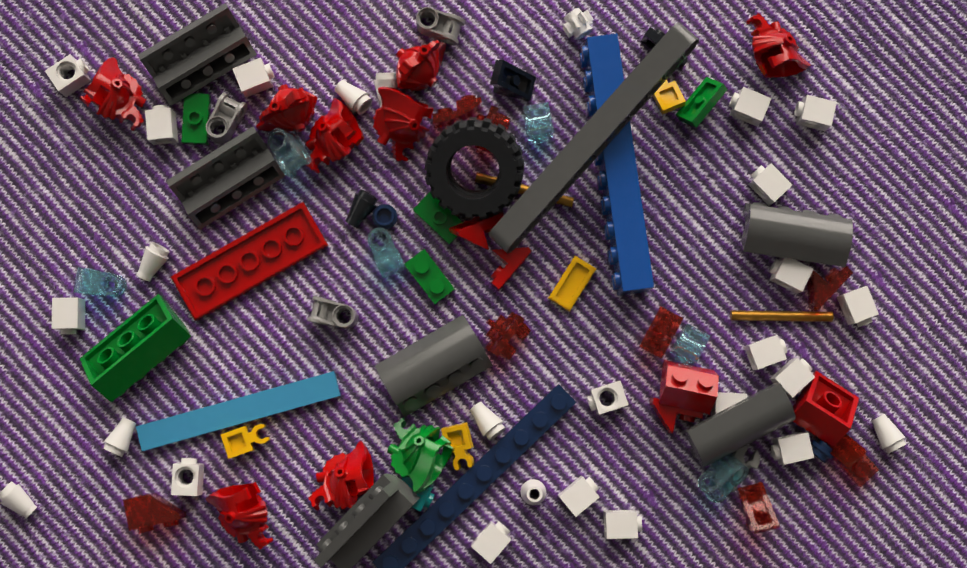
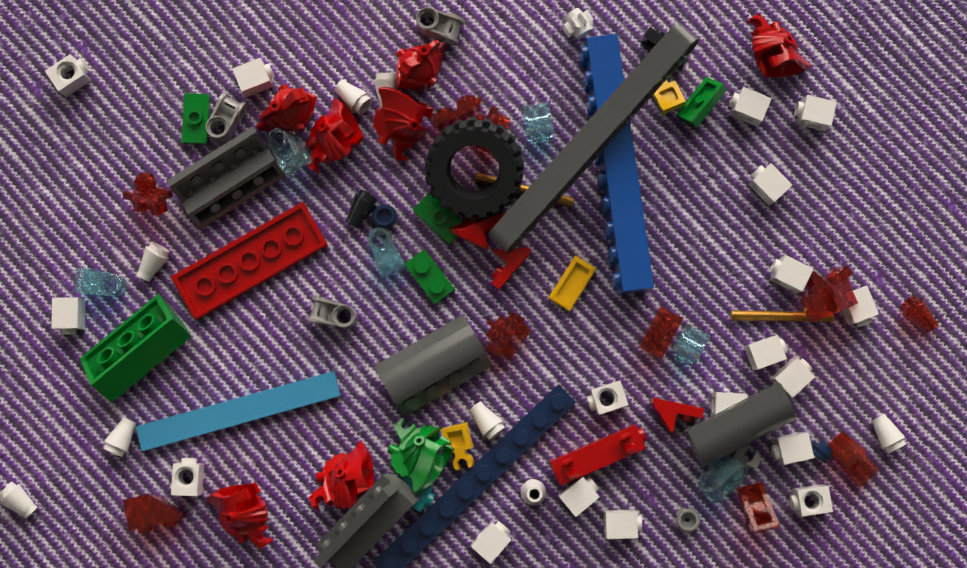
(115, 94): red helmet -> none
(147, 195): none -> clear red hips
(161, 125): white brick -> none
(197, 54): dark grey brick -> none
(241, 440): yellow plate -> none
(512, 81): black slope -> none
(598, 454): none -> red brick
(688, 387): red slope -> none
(693, 523): none -> light grey plate
(797, 234): dark grey brick -> none
(822, 500): none -> white brick
(825, 409): red slope -> none
(829, 301): none -> clear red slope
(918, 312): none -> clear red cone

